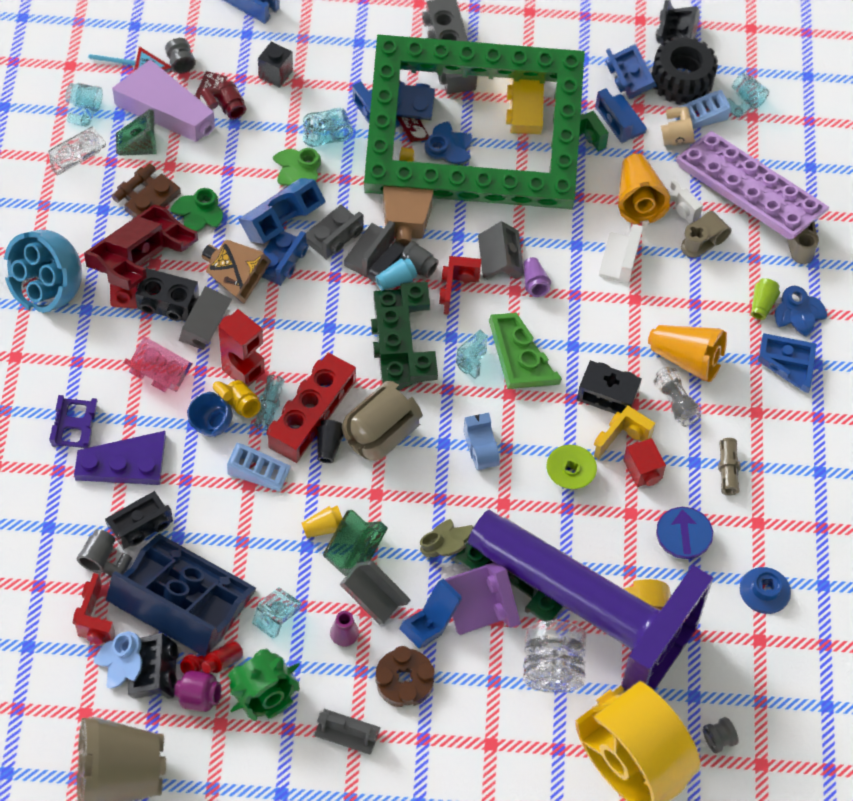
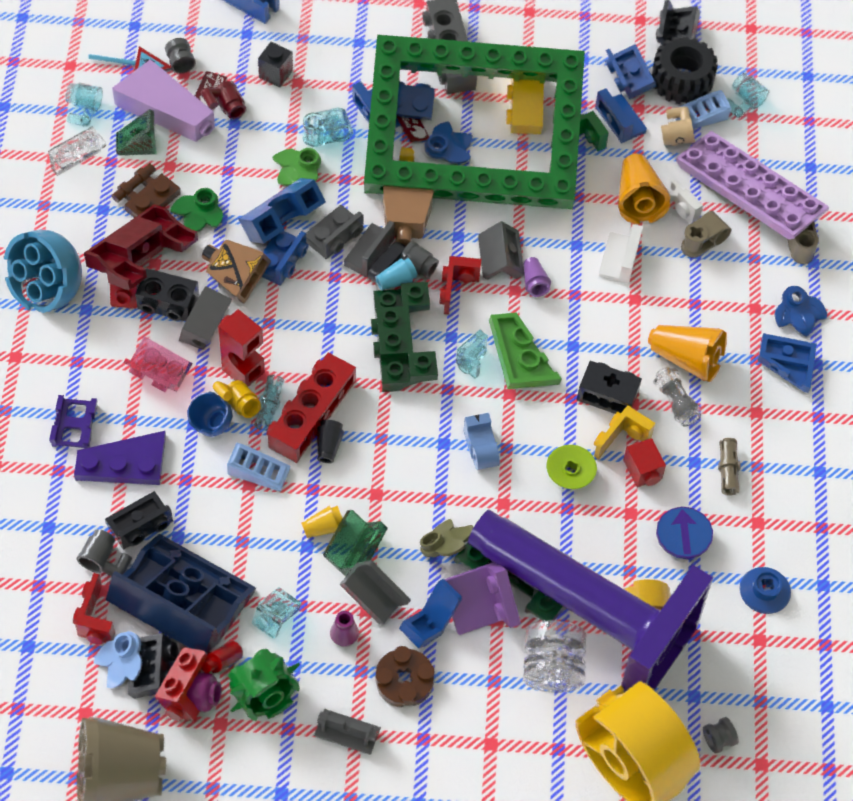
(177, 683): none -> red bracket
(381, 422): dark tan cylinder -> none
(764, 297): lime cone -> none

